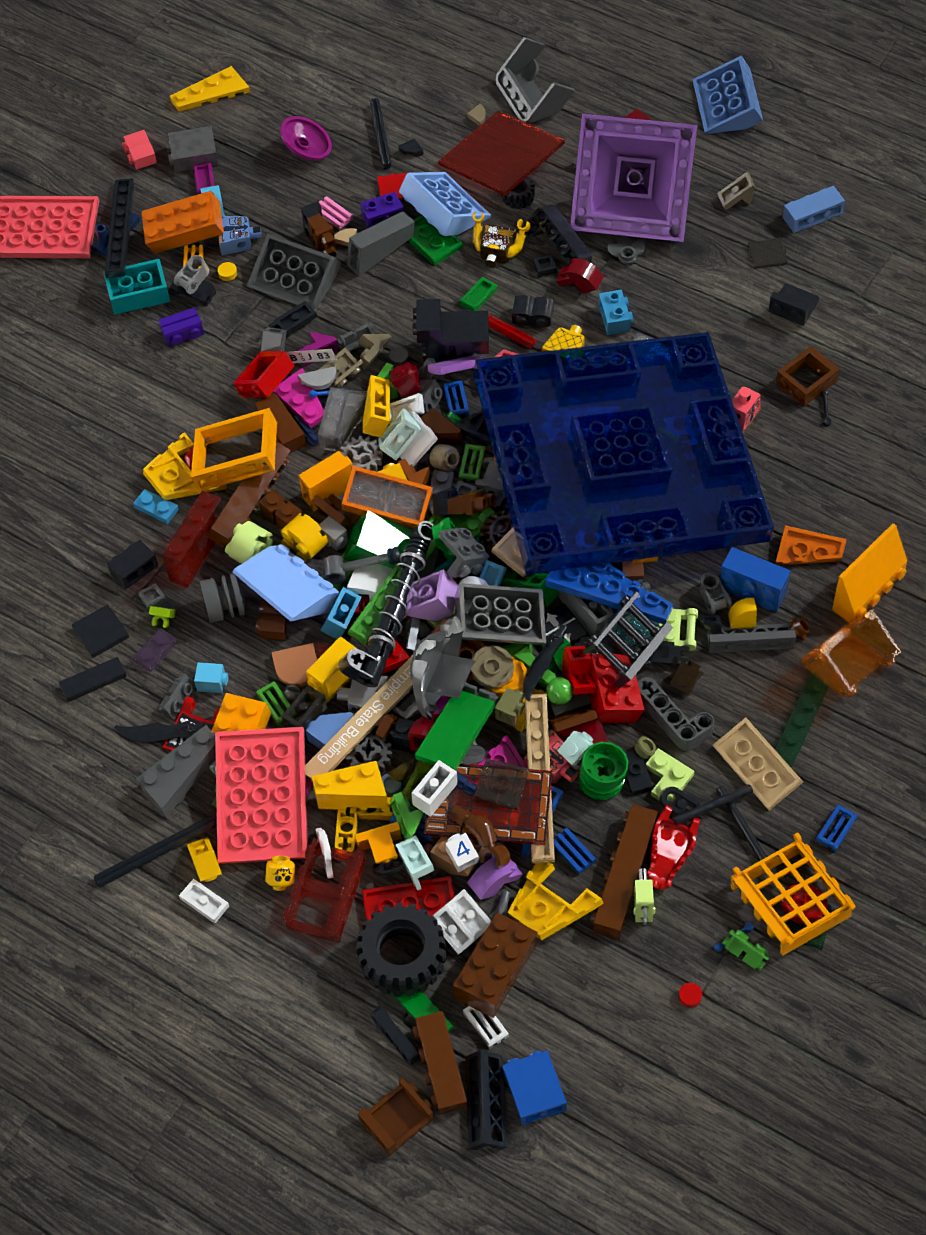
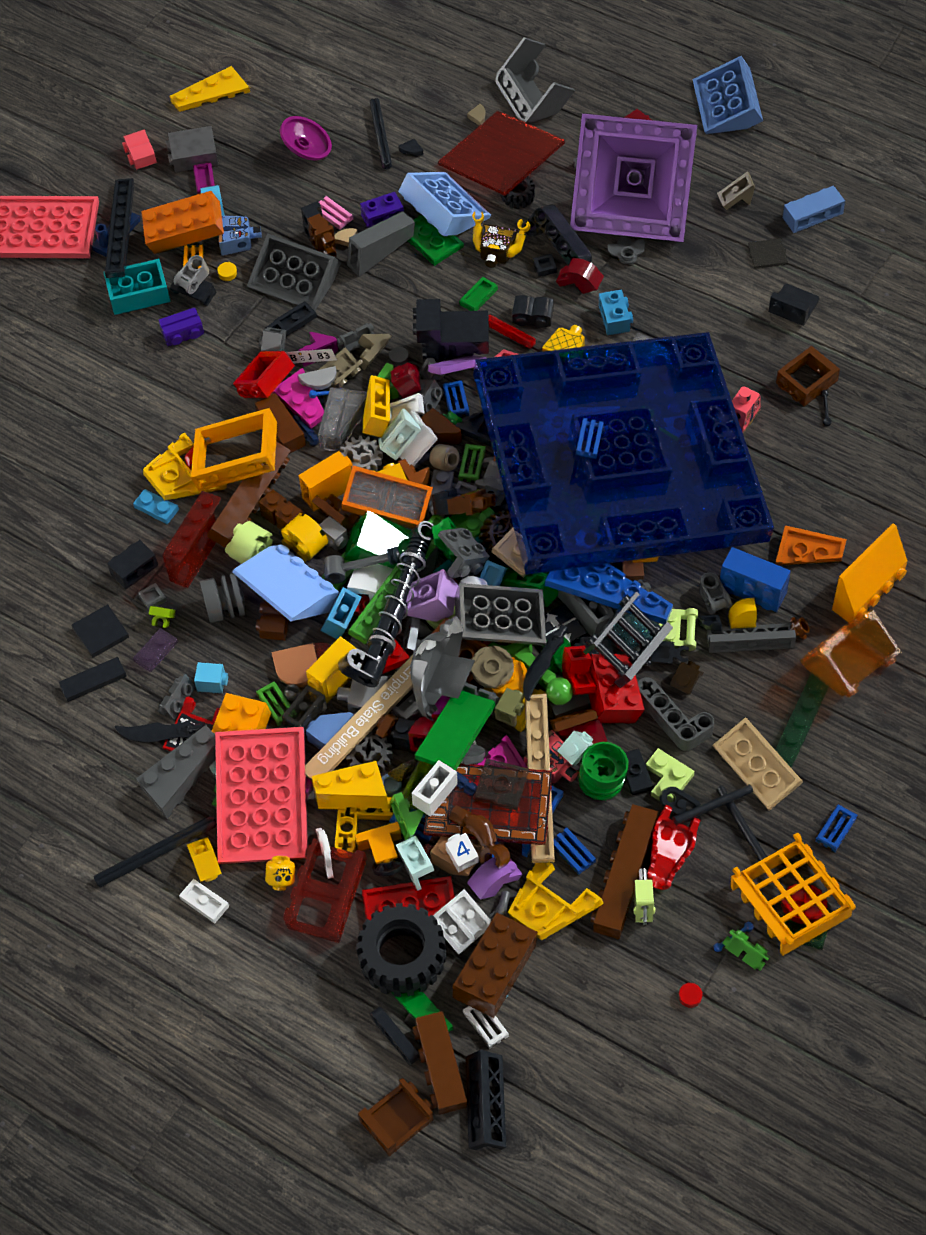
(391, 183): red piece -> none
(534, 1087): blue panel -> none
(592, 425): none -> blue tile
(645, 747): olive tile -> none

